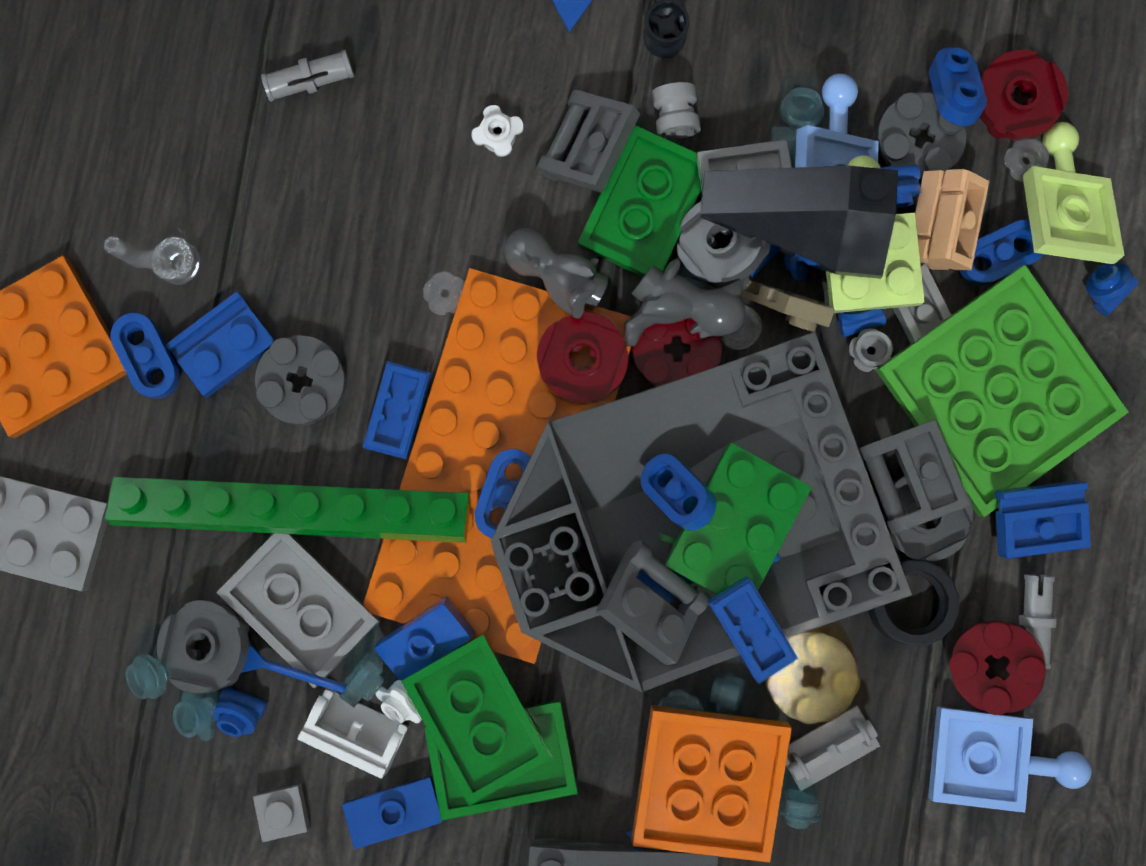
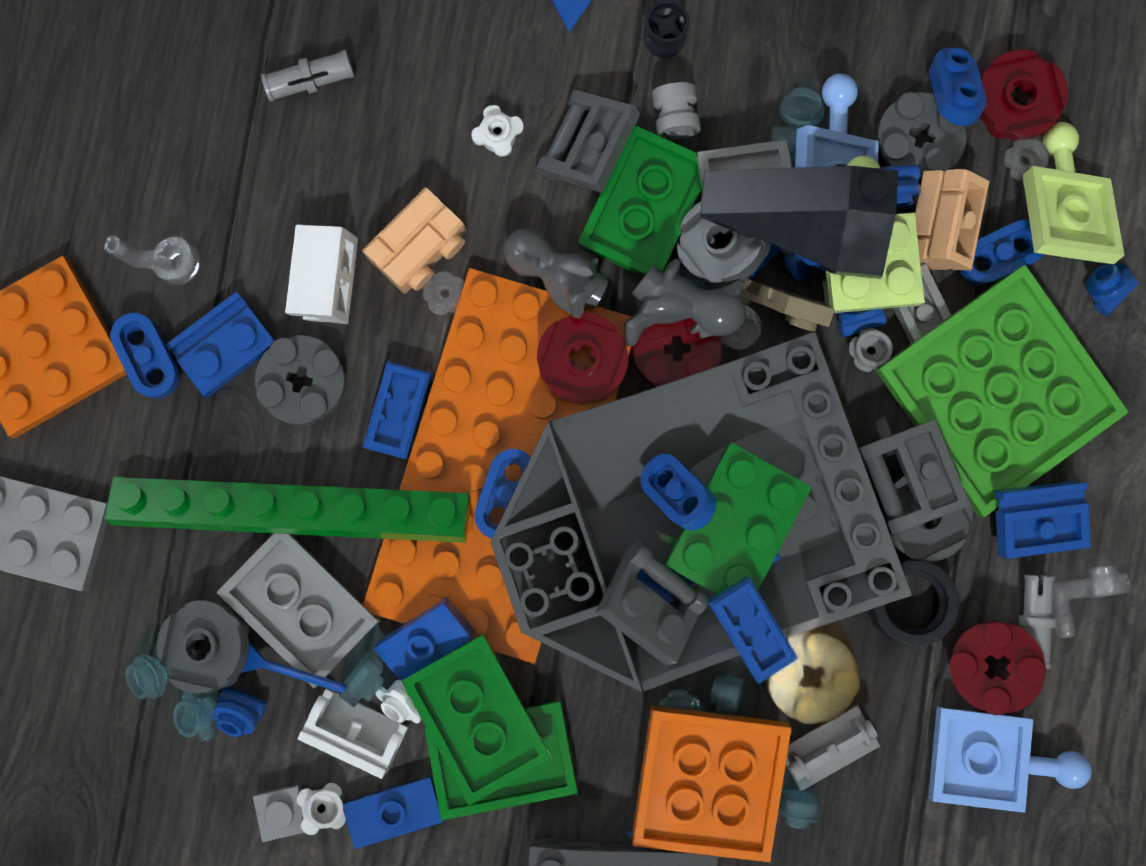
(321, 273): none -> white hinge
(331, 817): none -> white plate
(416, 242): none -> light nougat brick
(1100, 583): none -> clear plate

